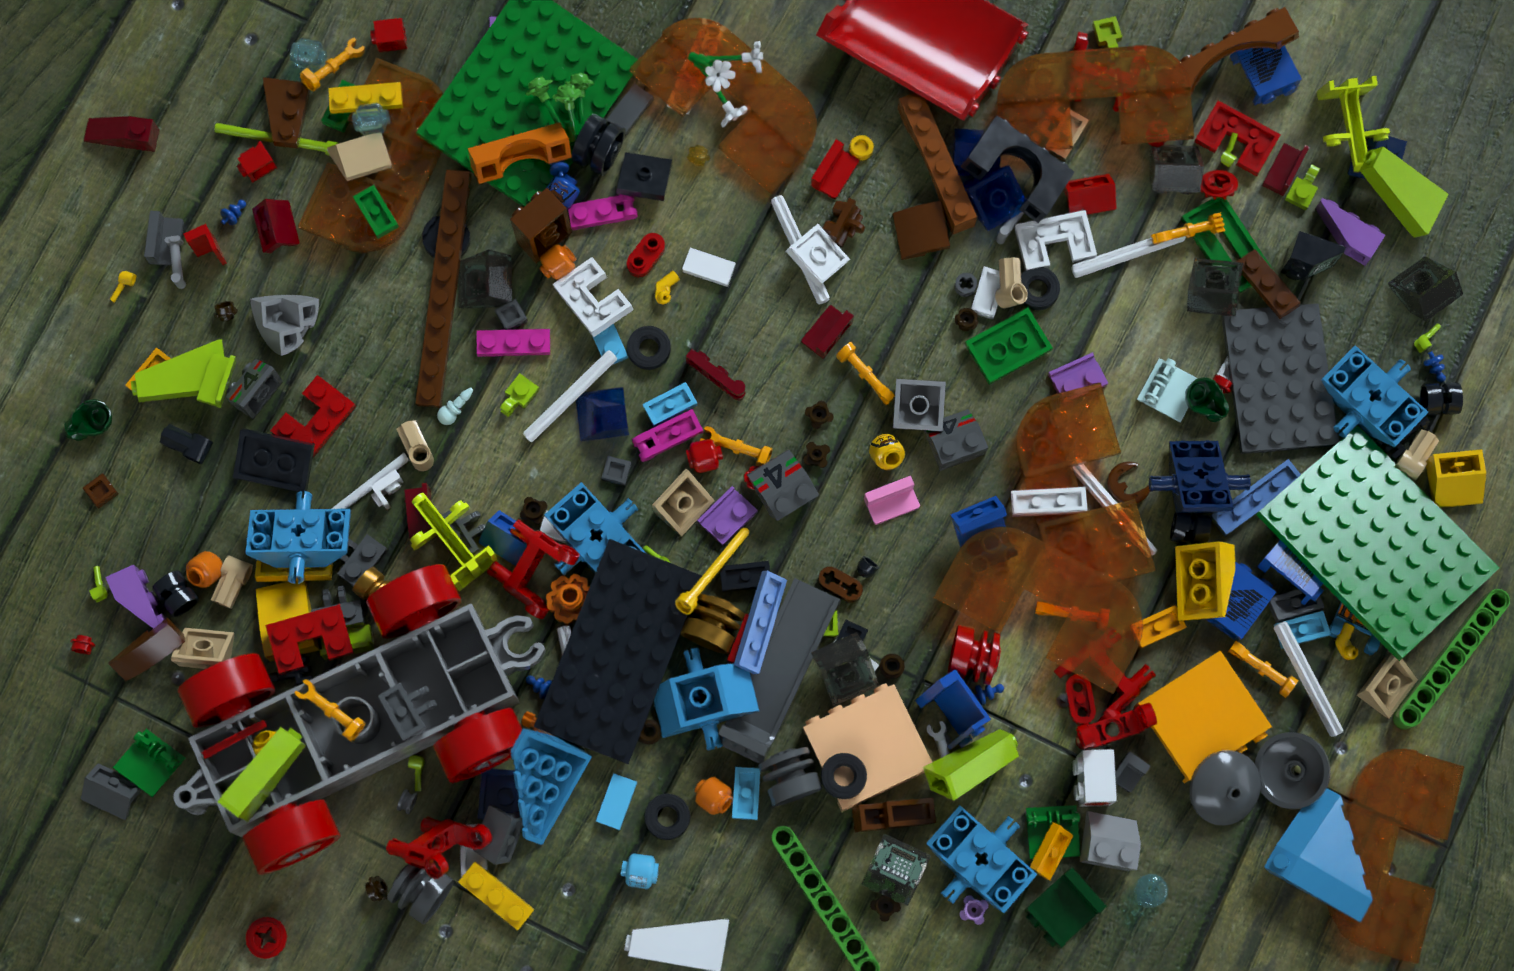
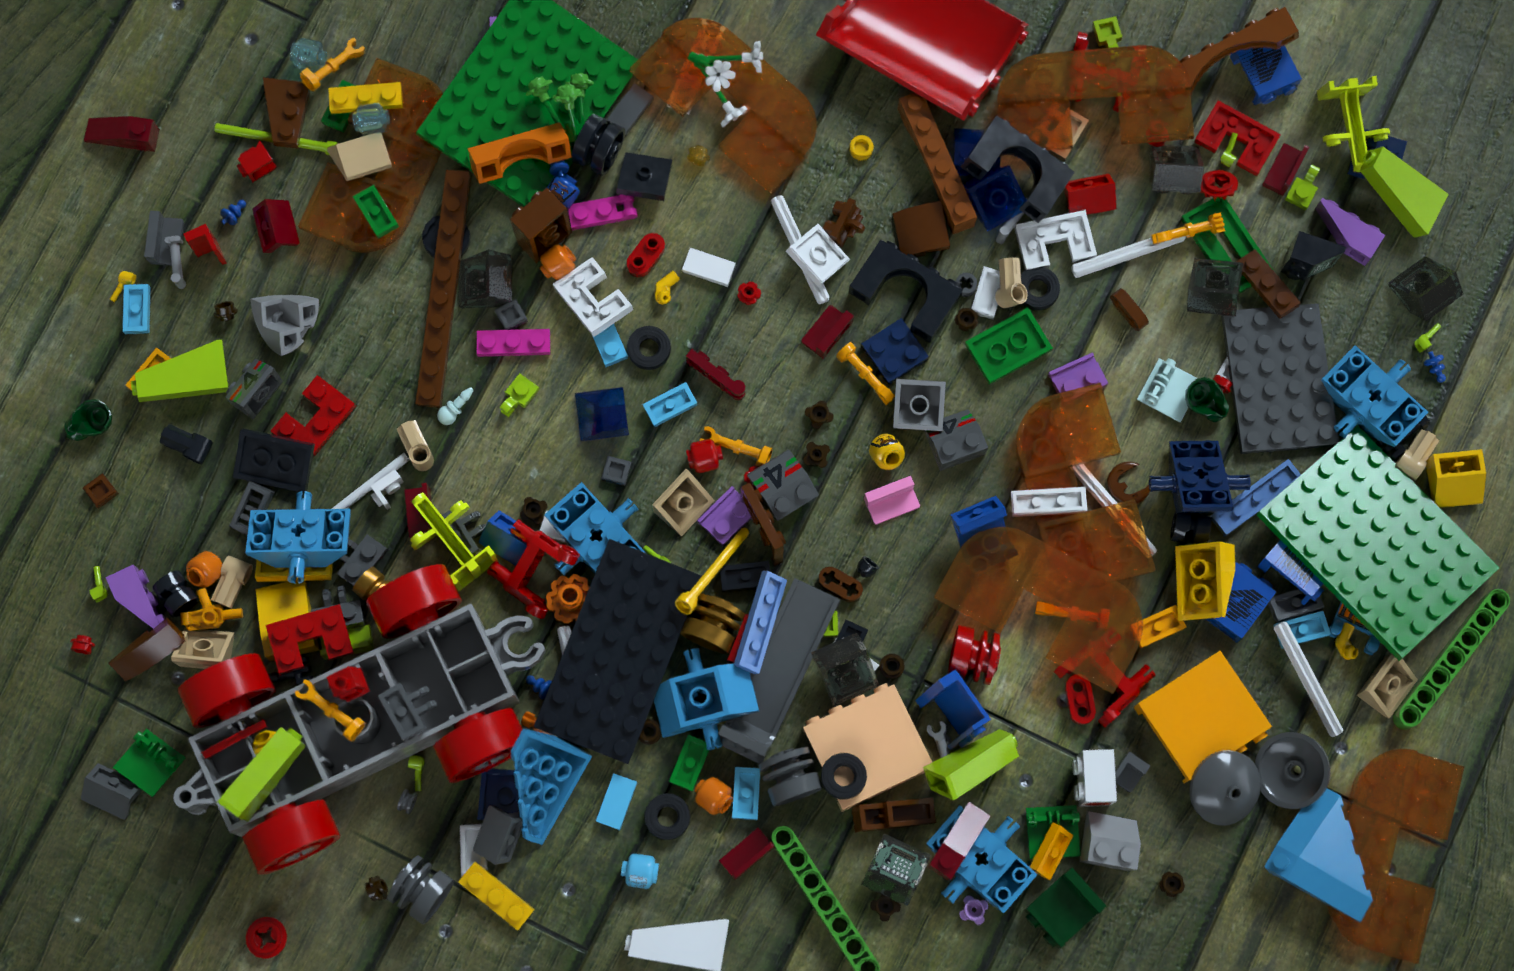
(136, 309): none -> medium azure plate
(209, 616): none -> light orange piece
(216, 380): lime panel -> none
(247, 496): none -> dark grey slope
(348, 683): none -> red window
(389, 35): red brick -> none
(446, 834): red connector -> none
(570, 396): white axle -> none
(668, 435): dark pink plate -> none
(689, 763): none -> green plate
(746, 854): none -> dark red panel
(753, 297): none -> red plate
(769, 536): none -> reddish brown wing
(834, 170): red panel -> none
(889, 262): none -> black arch
(894, 351): none -> dark blue plate
(958, 841): none -> slope
(988, 692): blue hair -> none
(1129, 309): none -> reddish brown beam
(1129, 724): red connector -> none
(1141, 891): clear light blue head -> none
(1178, 884): none -> dark brown plate
(1242, 653): light orange piece -> none
(1445, 398): black wheel -> none

